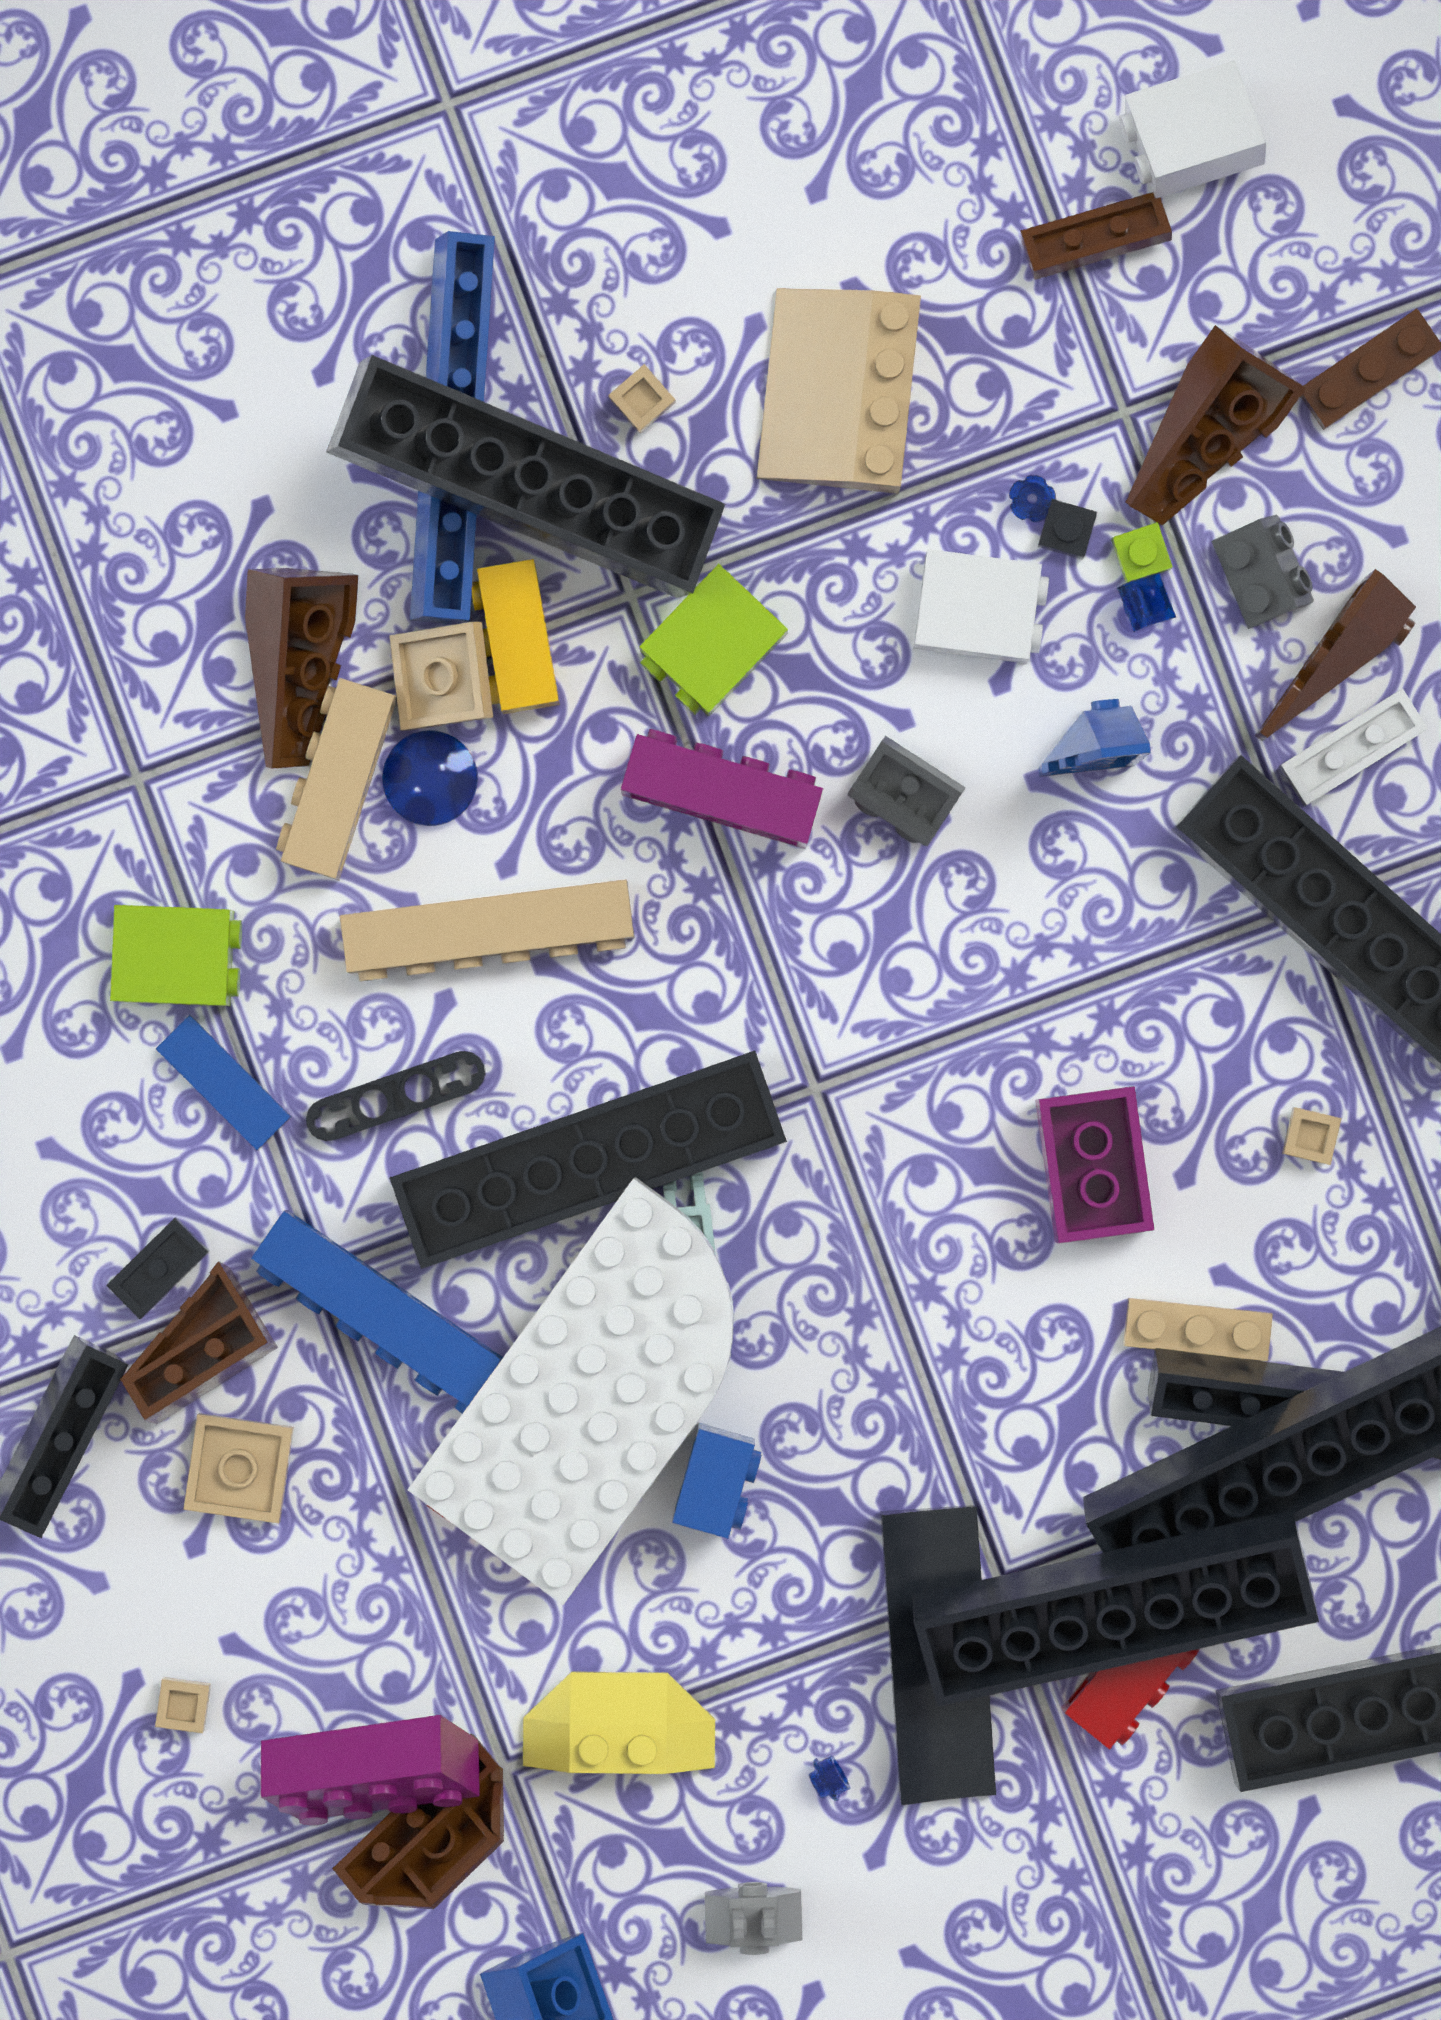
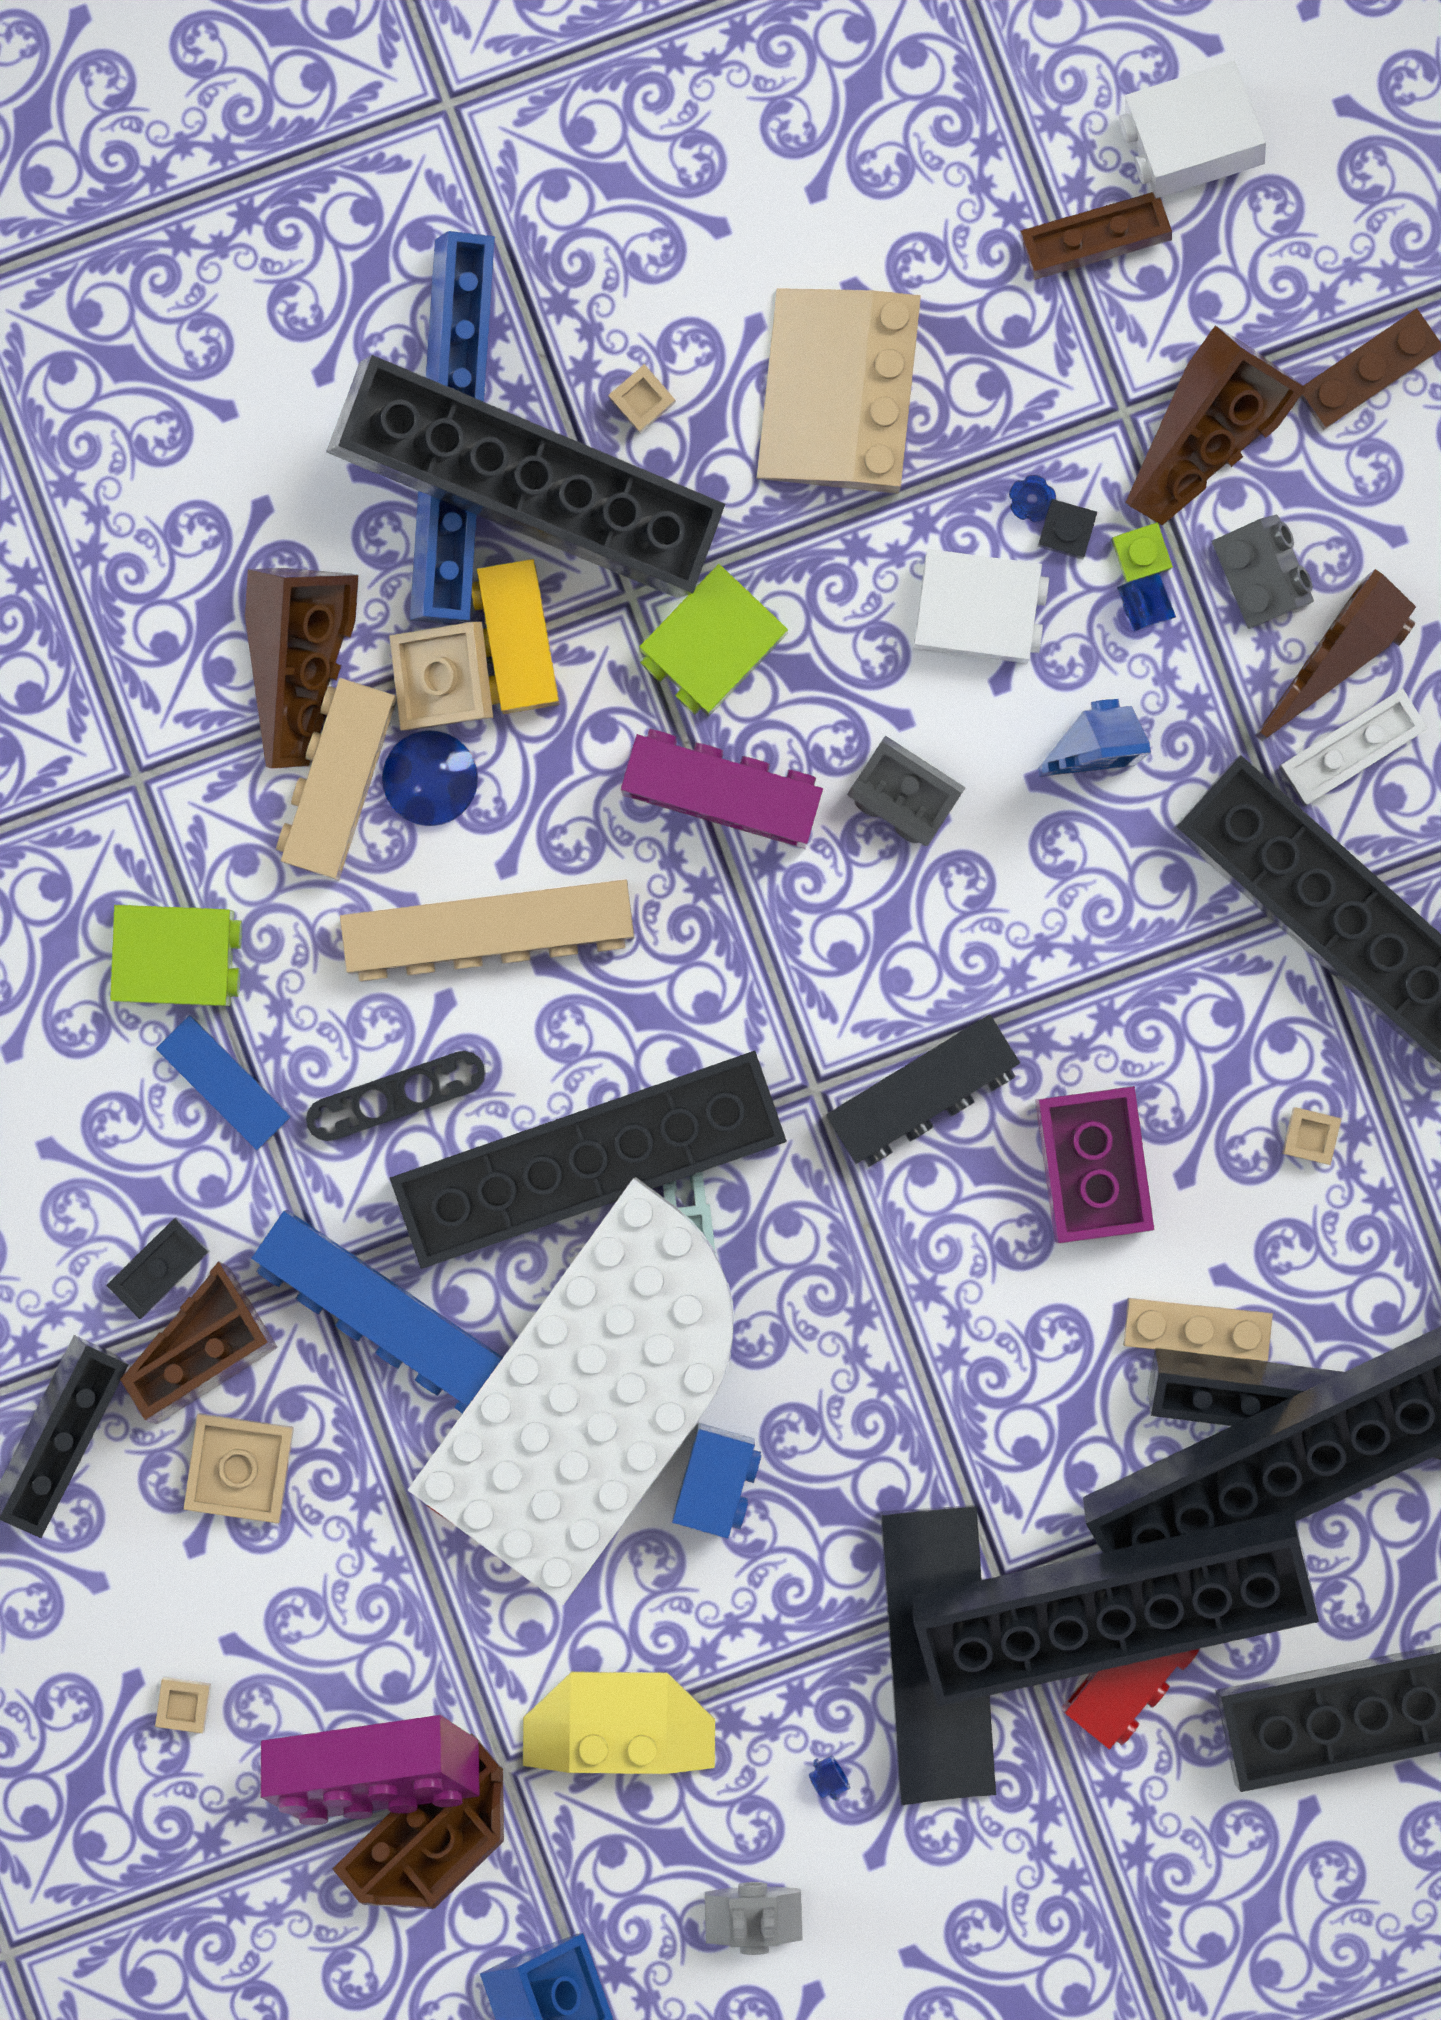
(922, 1090): none -> black brick

